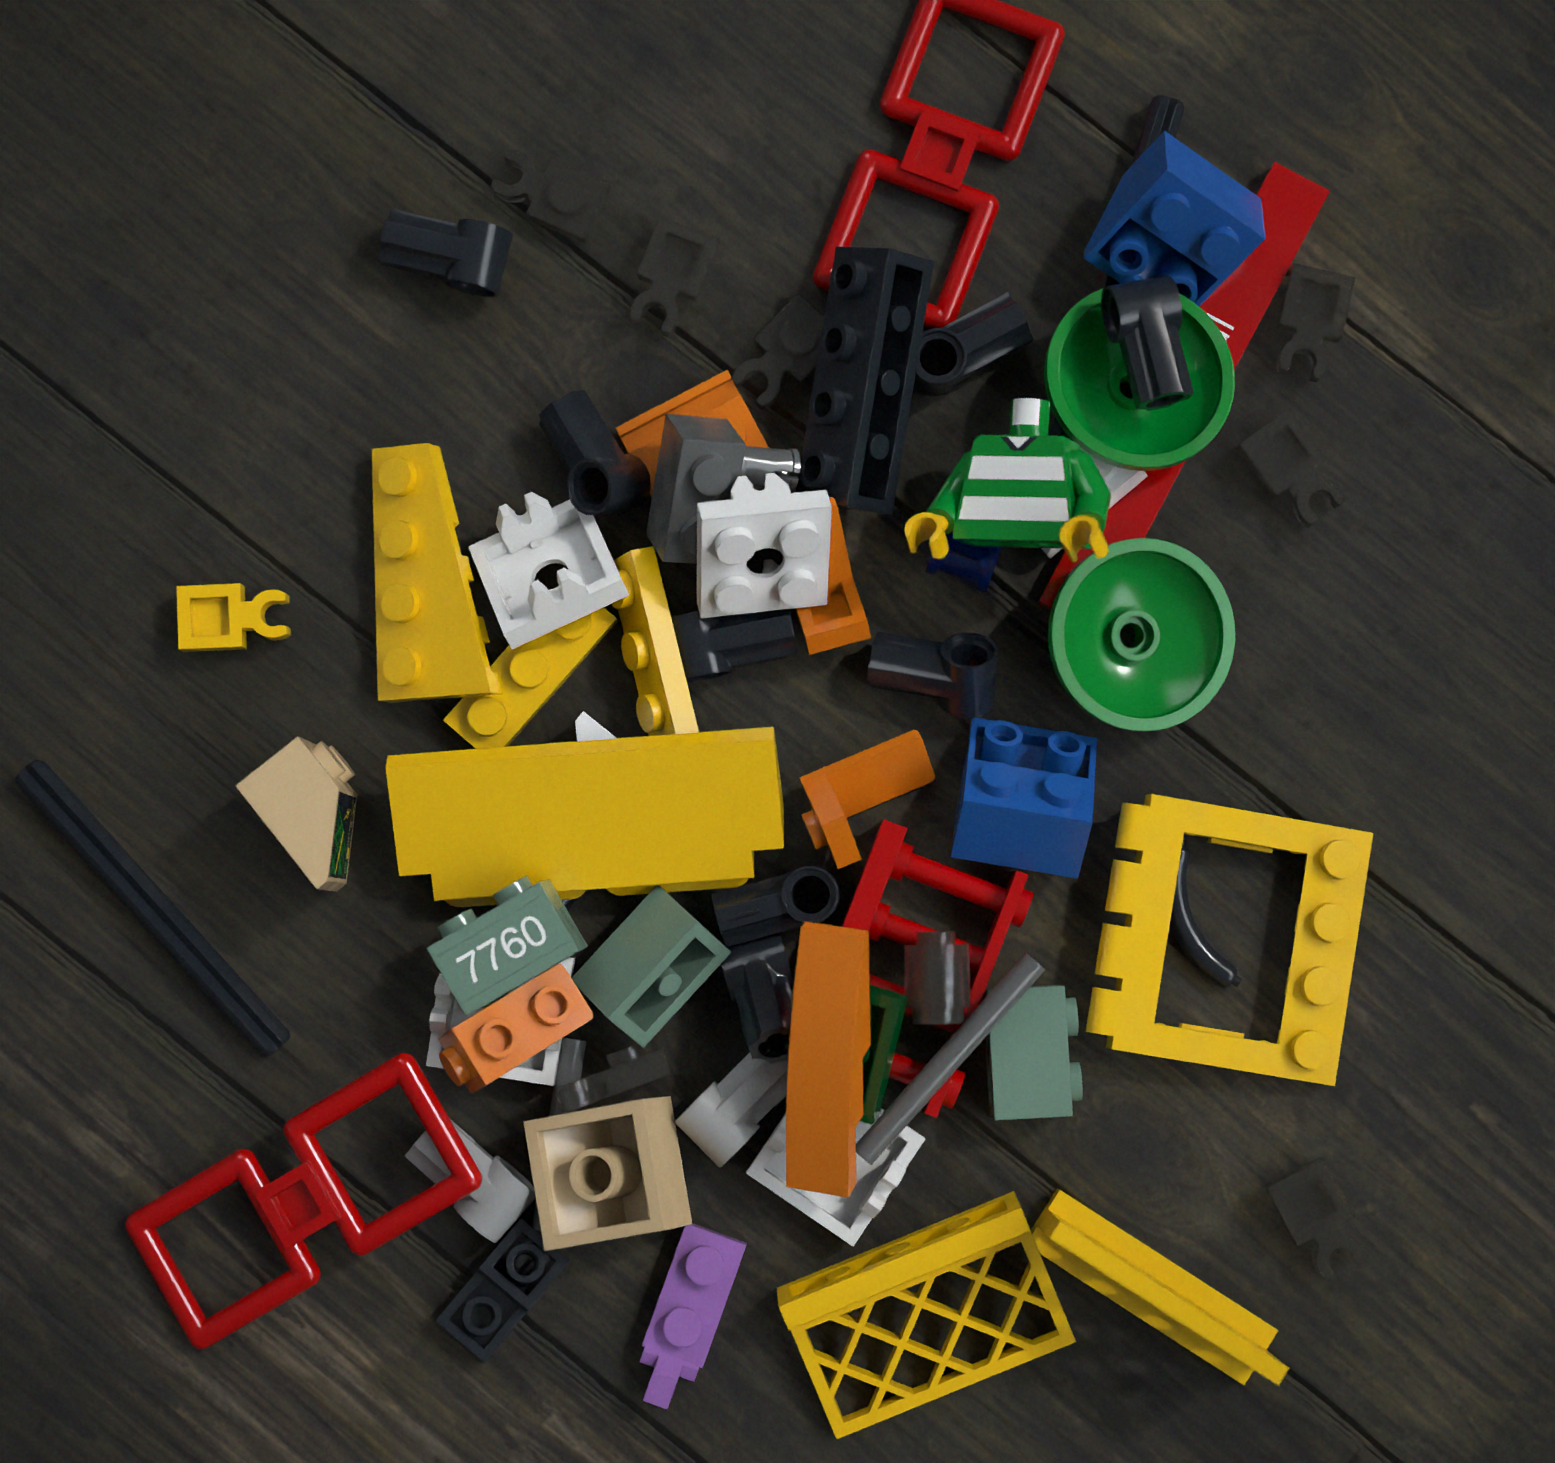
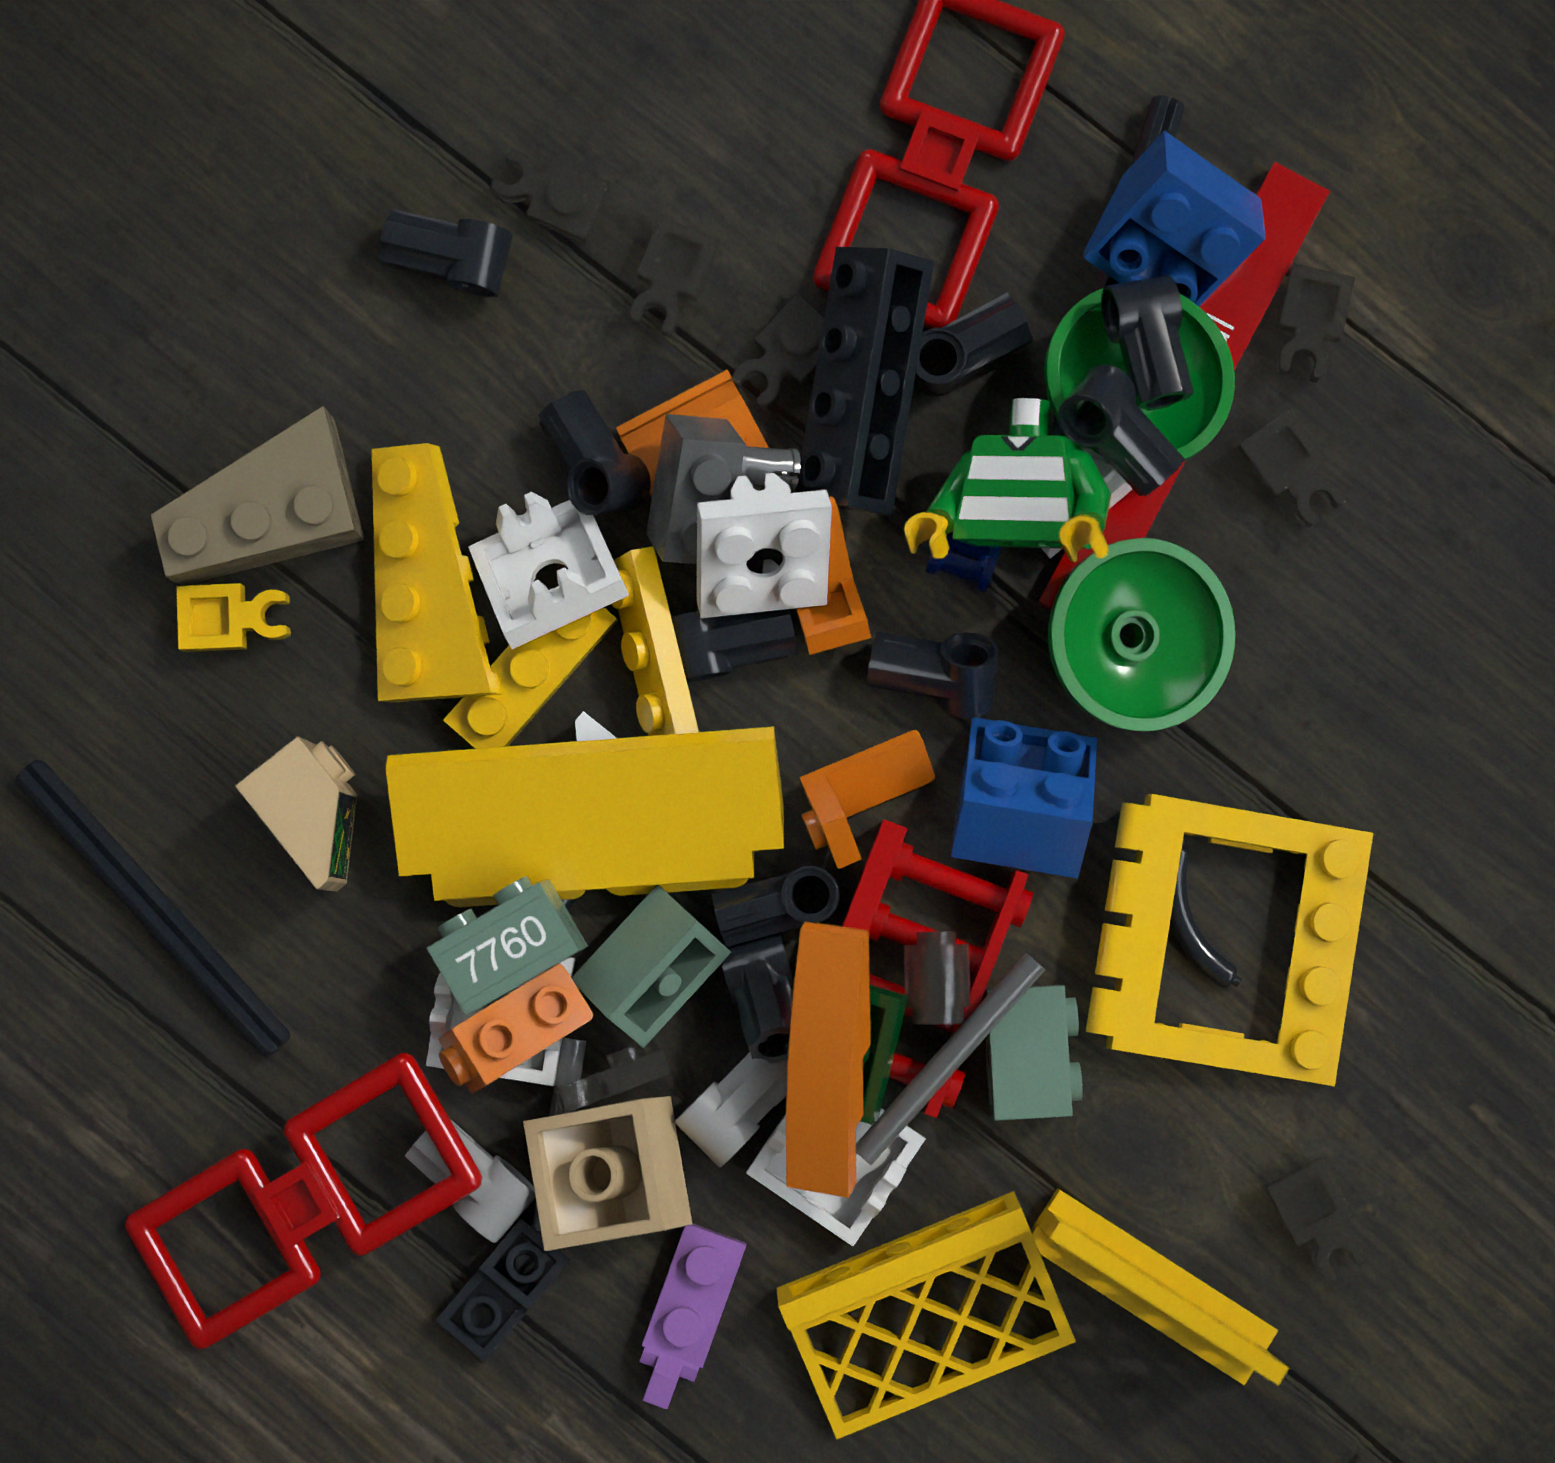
(263, 508): none -> dark tan wedge
(1118, 429): none -> black piece

